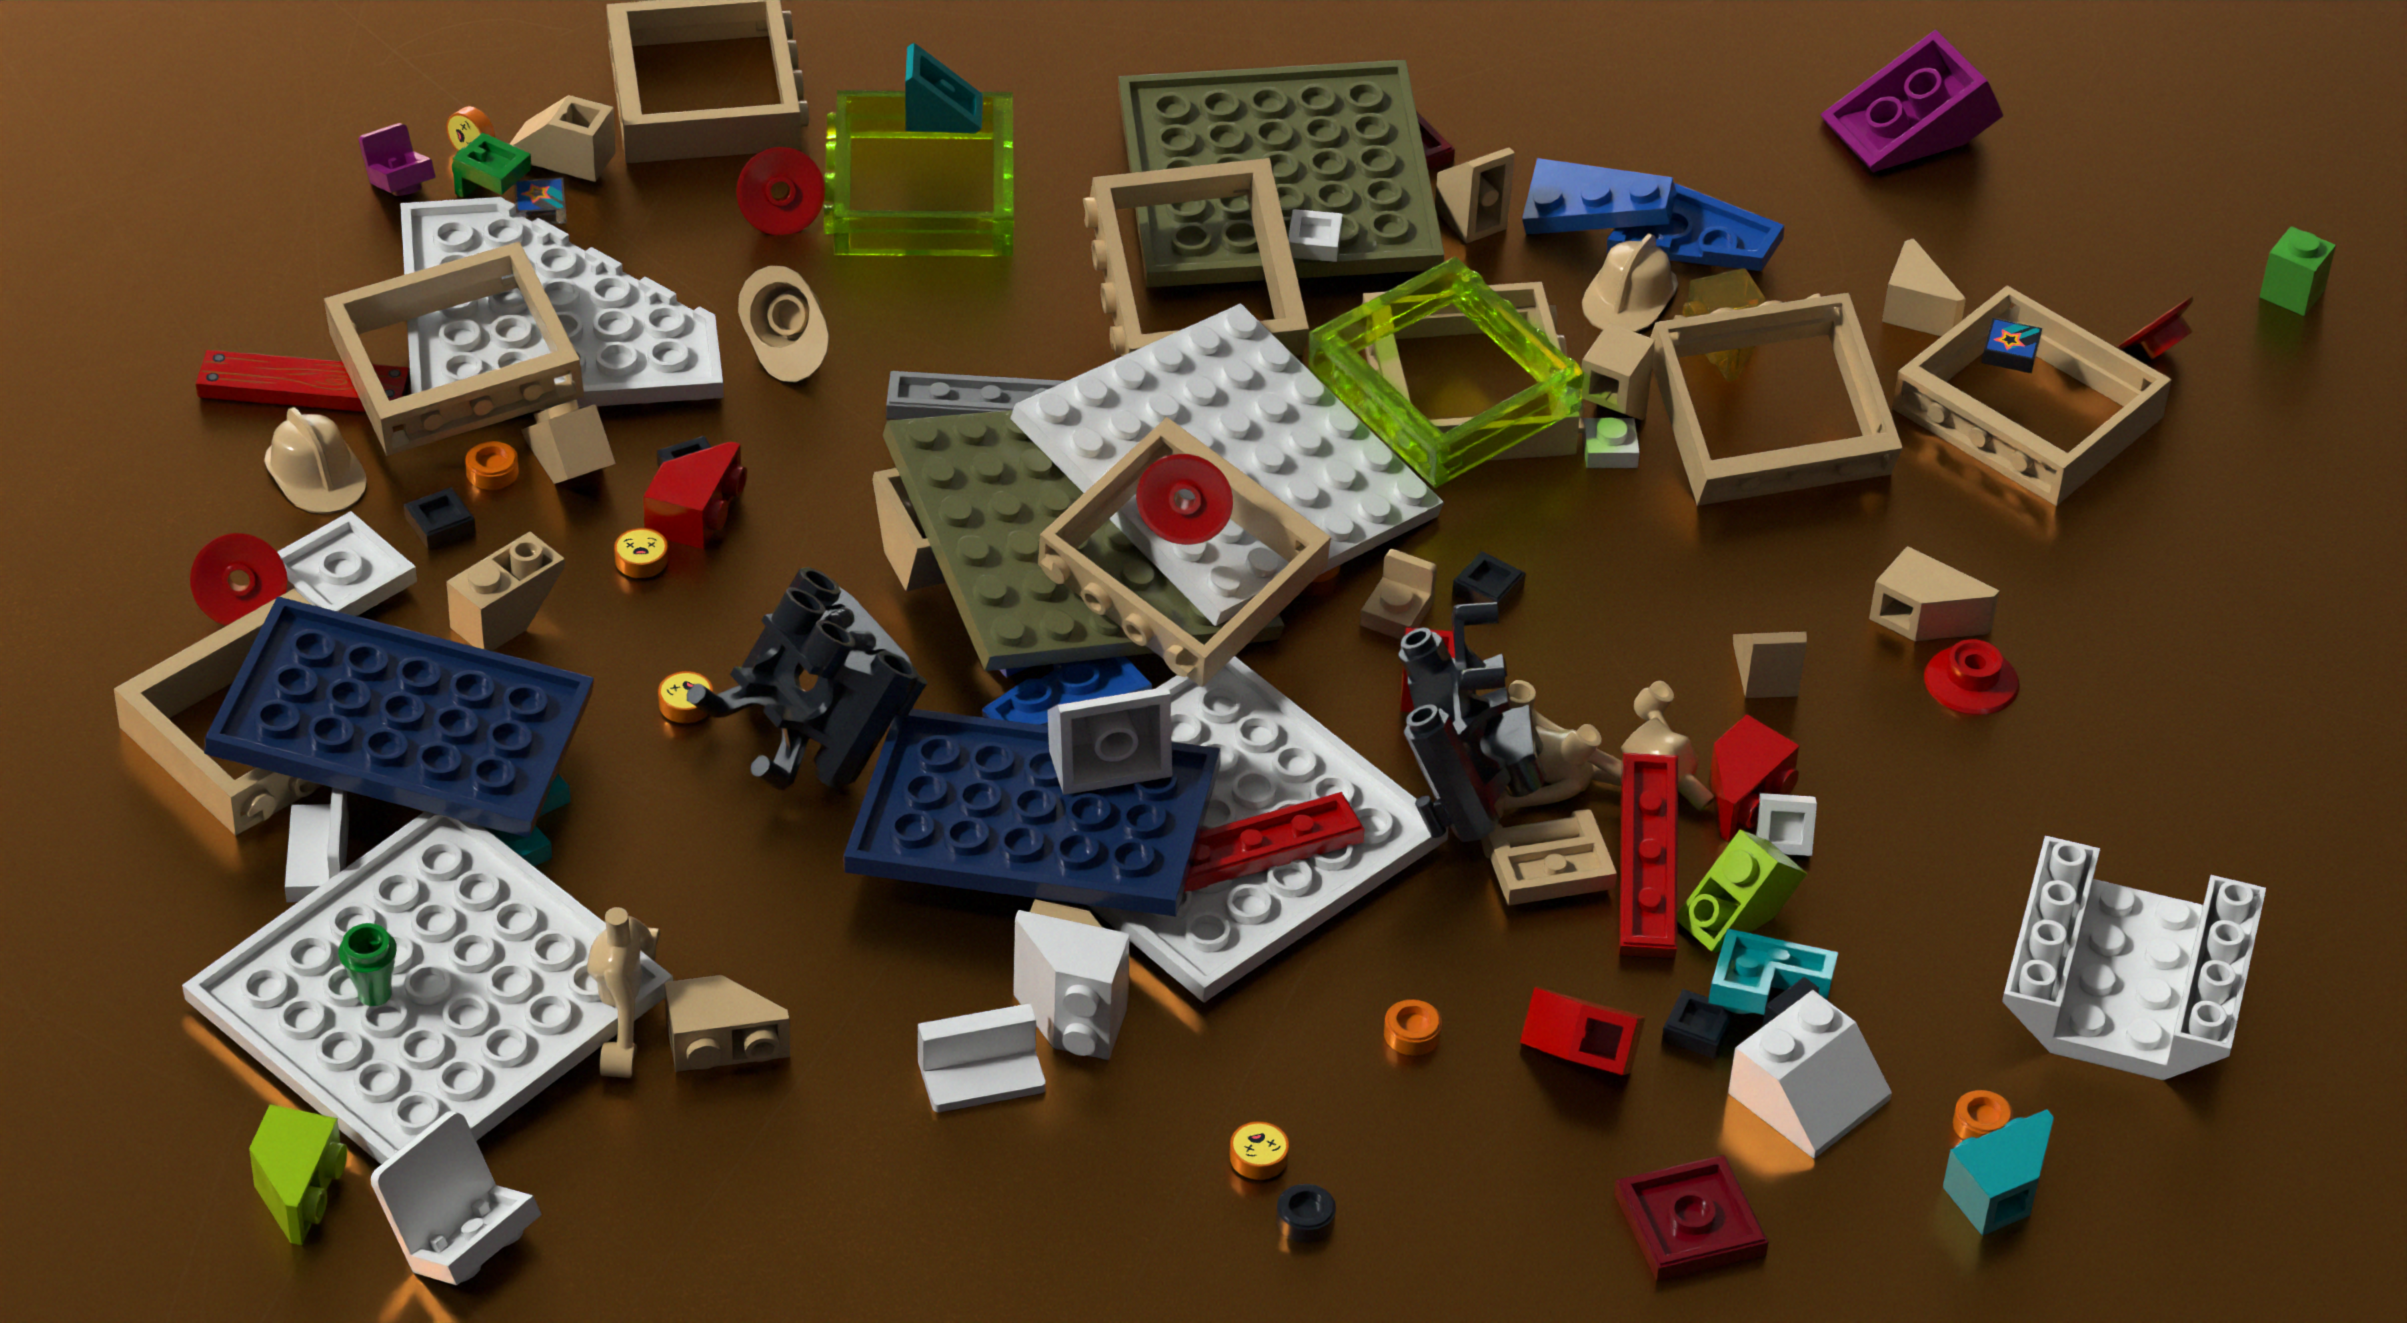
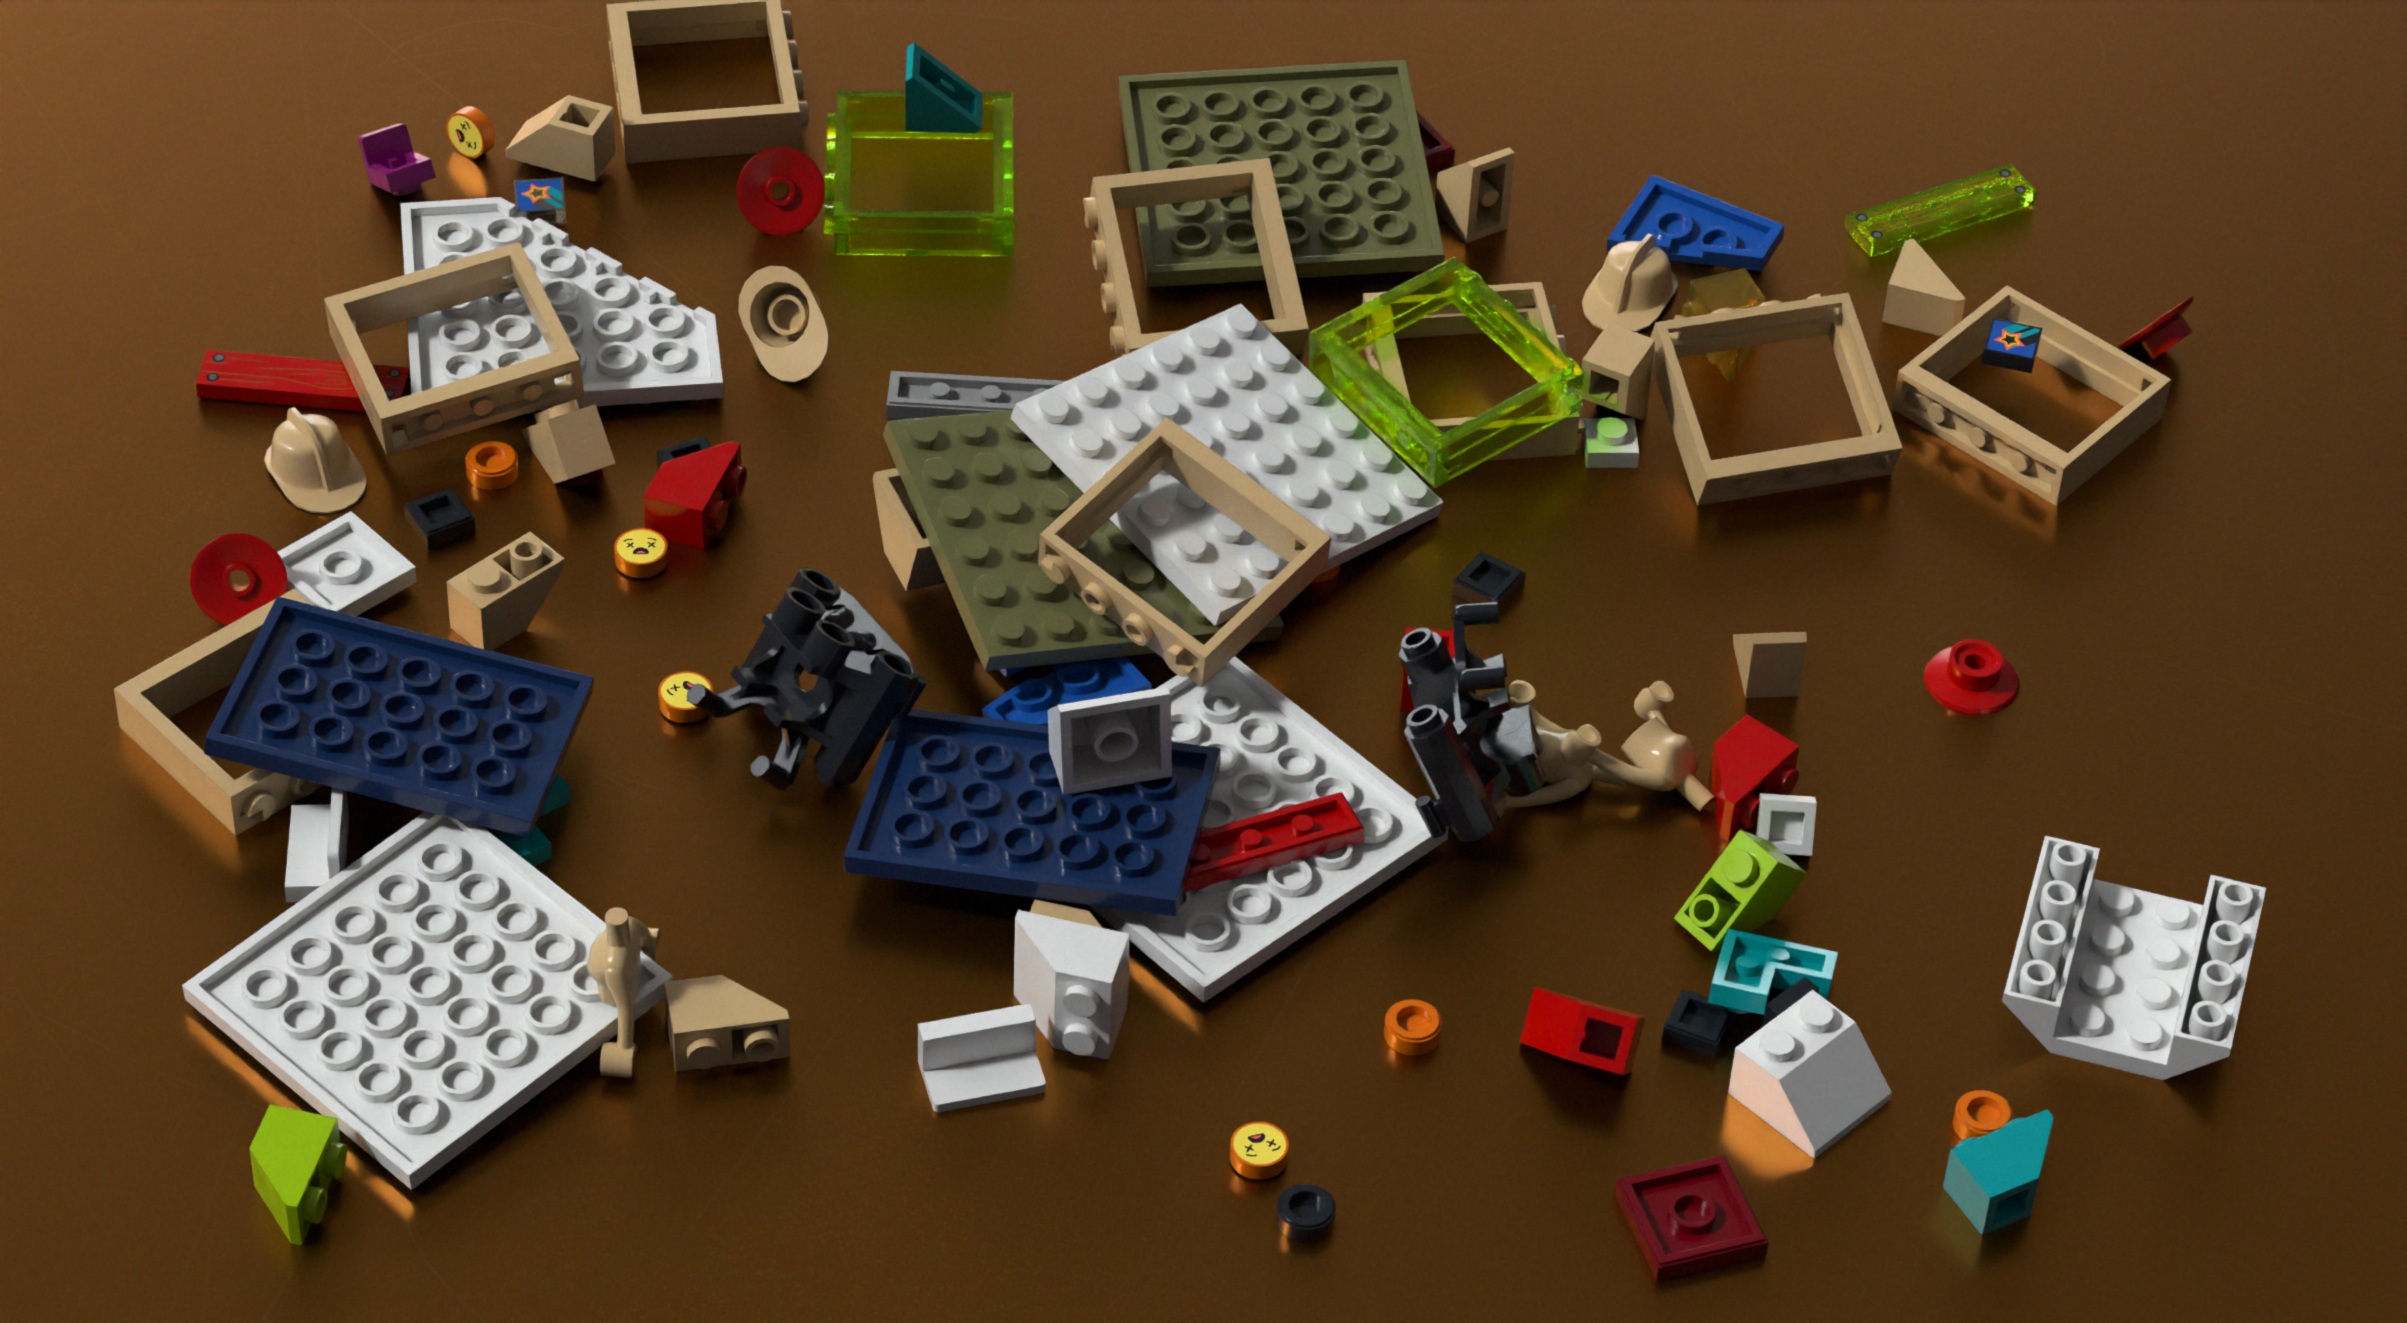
(369, 960): green cone -> none
(448, 1204): white bracket -> none
(488, 164): green bracket -> none
(1178, 518): red piece -> none
(1315, 235): white plate -> none
(1401, 595): tan bracket -> none
(1550, 858): tan plate -> none
(1593, 197): blue wing -> none
(1648, 855): red tile -> none
(1915, 106): magenta slope -> none
(1931, 599): tan slope -> none
(1940, 209): none -> clear neon green tile
(2297, 271): bright green brick -> none

